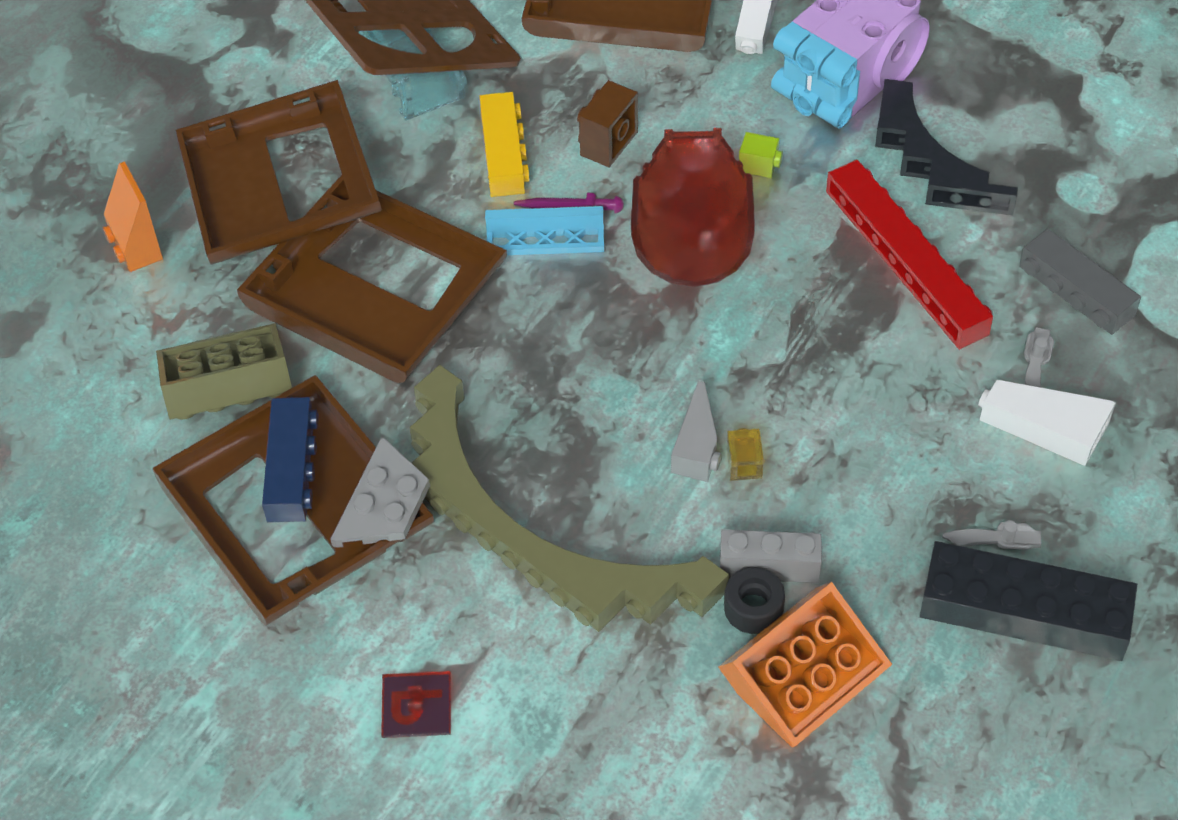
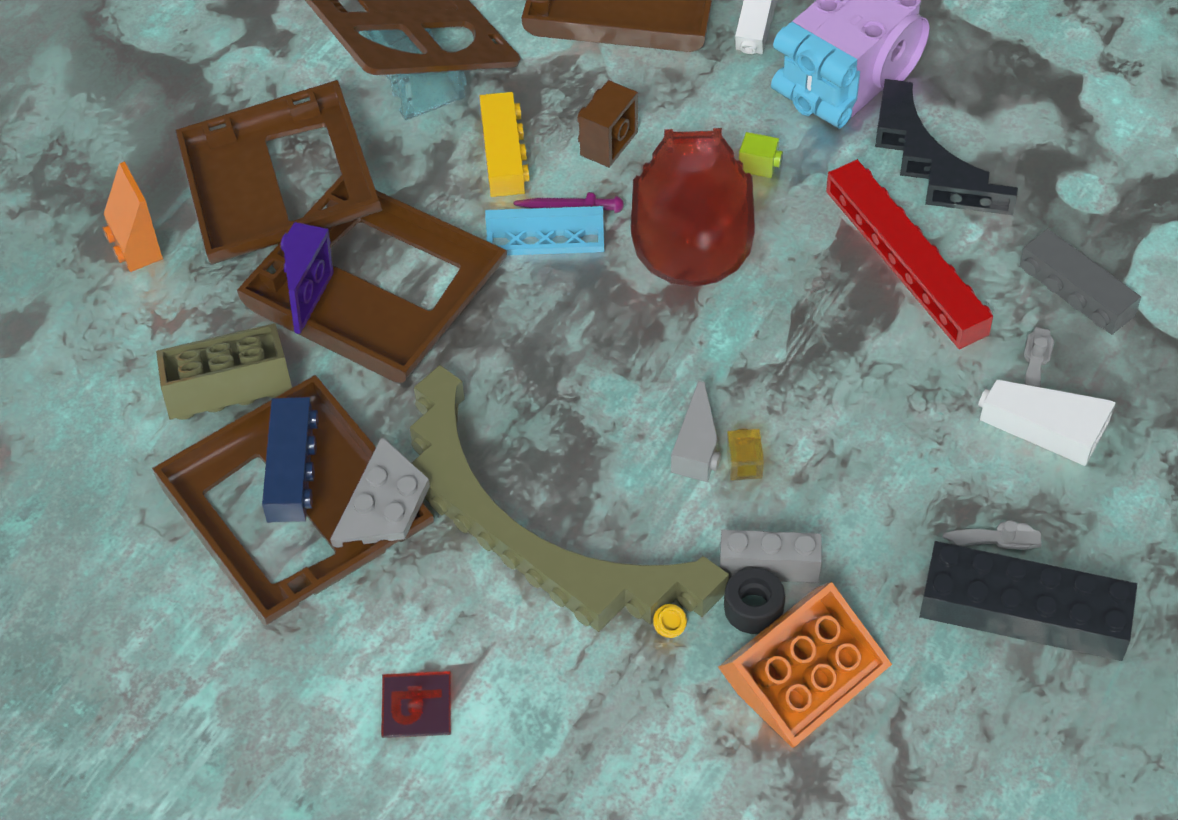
(307, 269): none -> dark purple slope
(669, 620): none -> yellow plate

